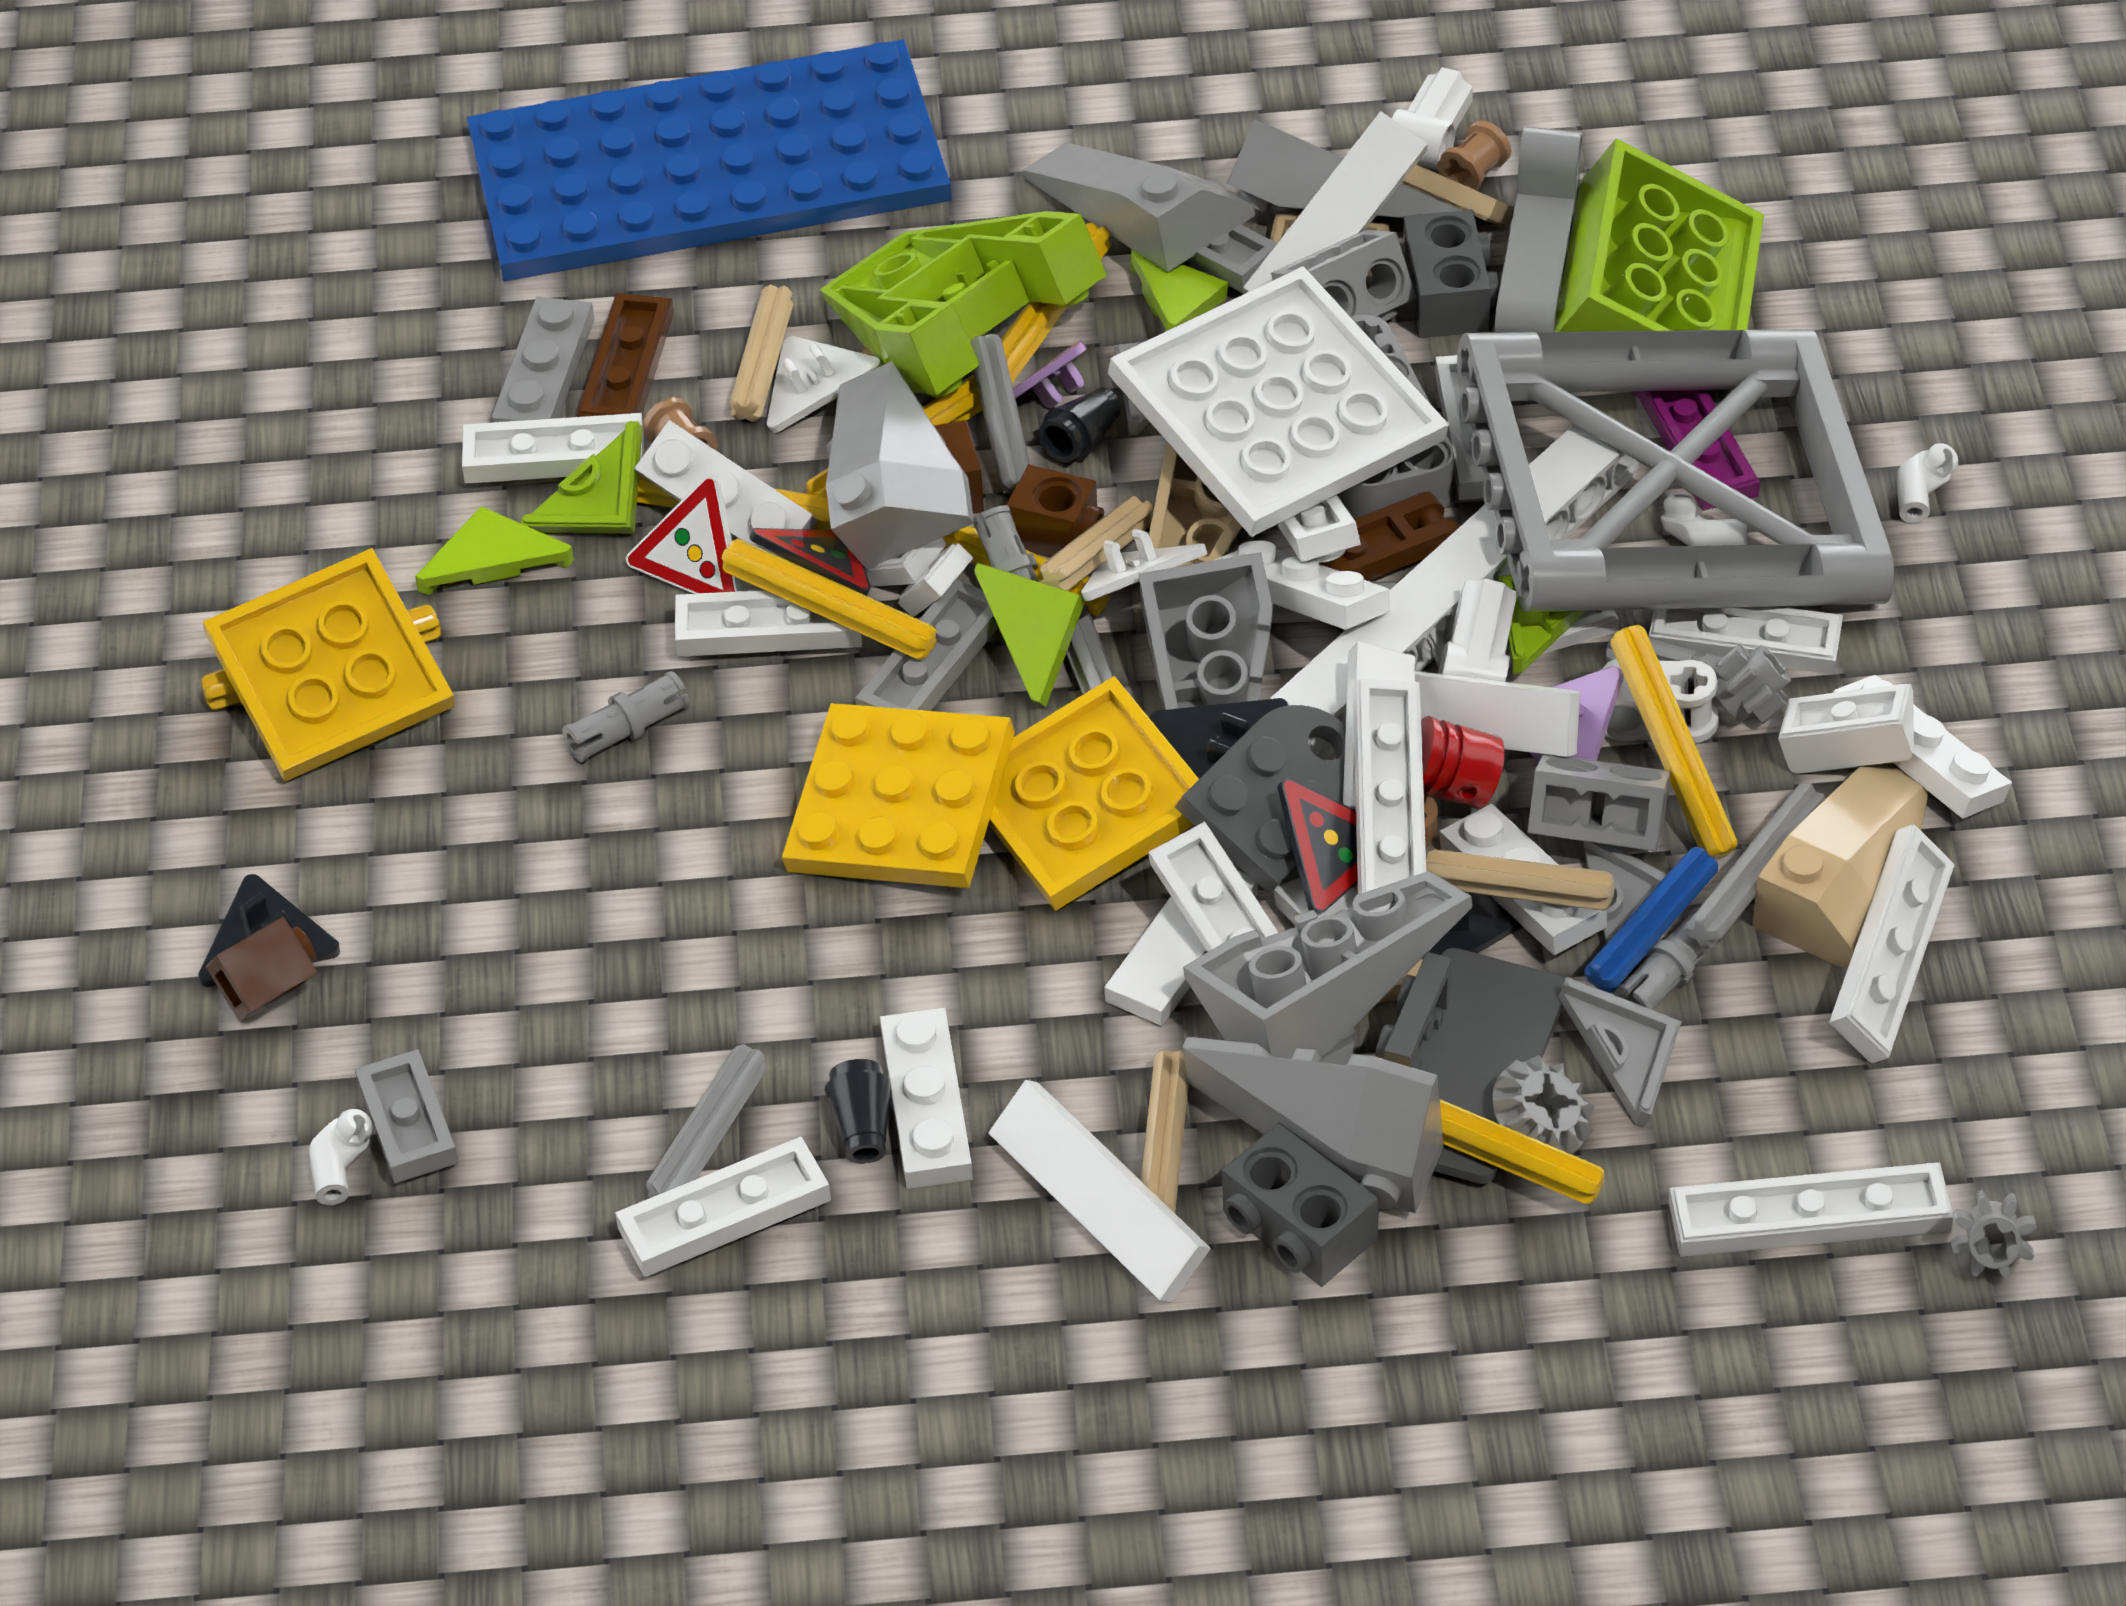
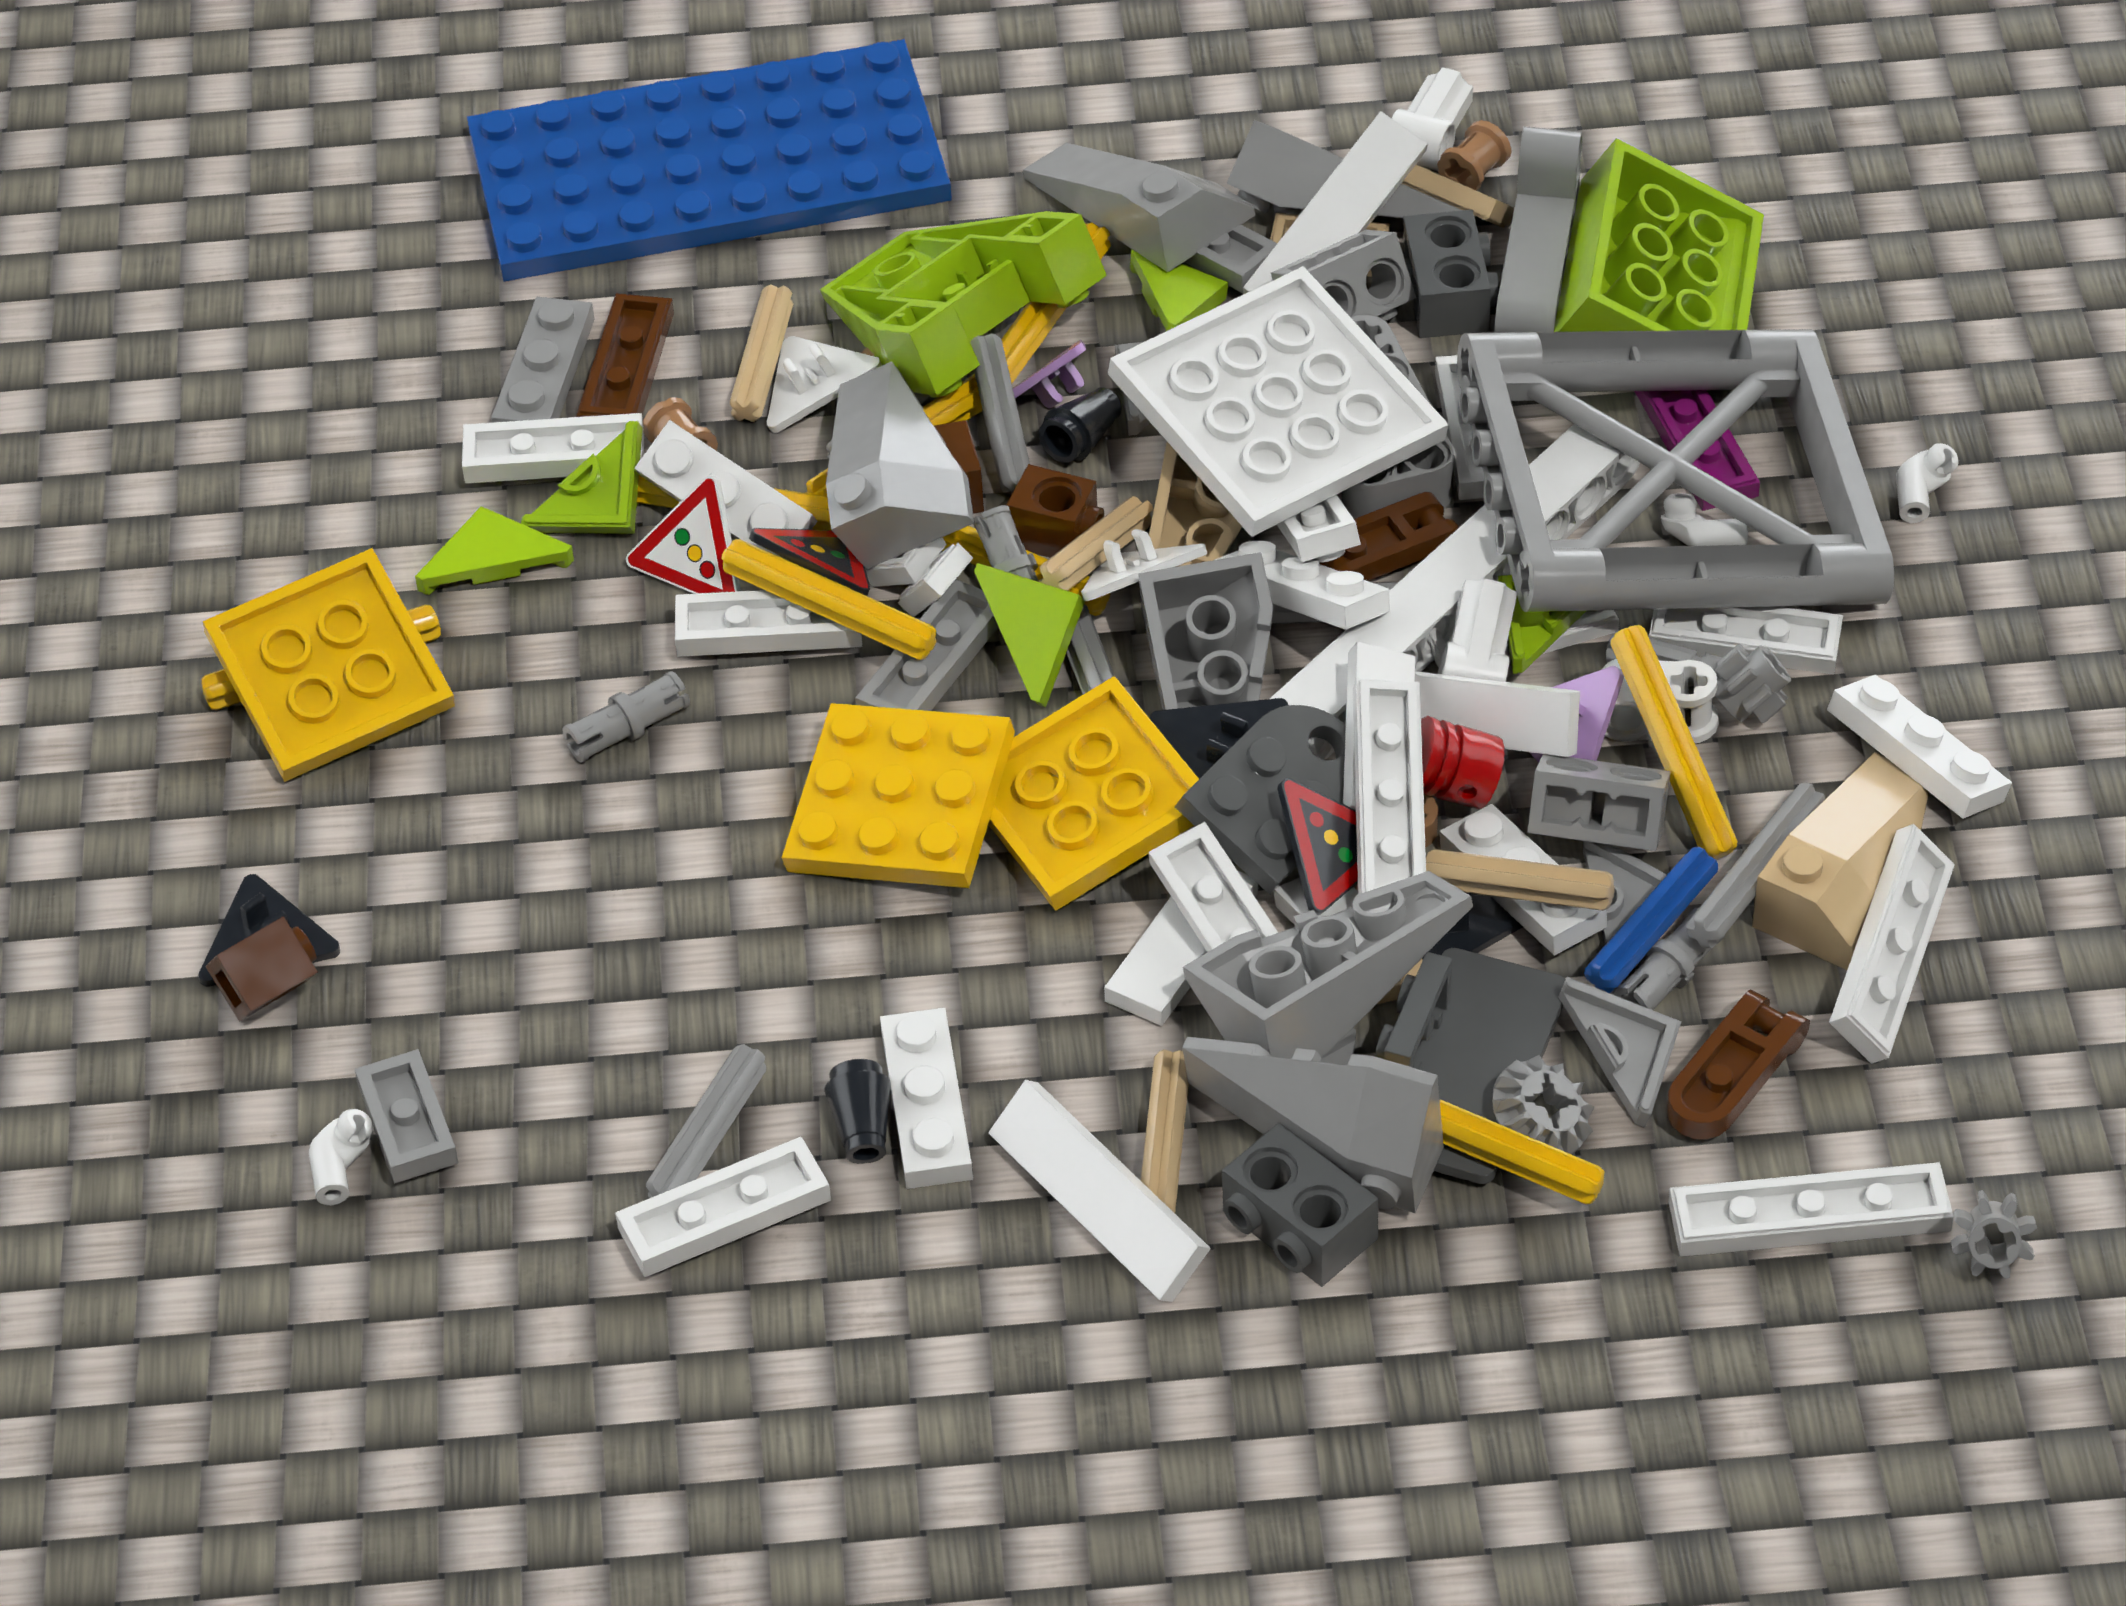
(1733, 1066): none -> reddish brown plate
(1848, 729): white slope -> none

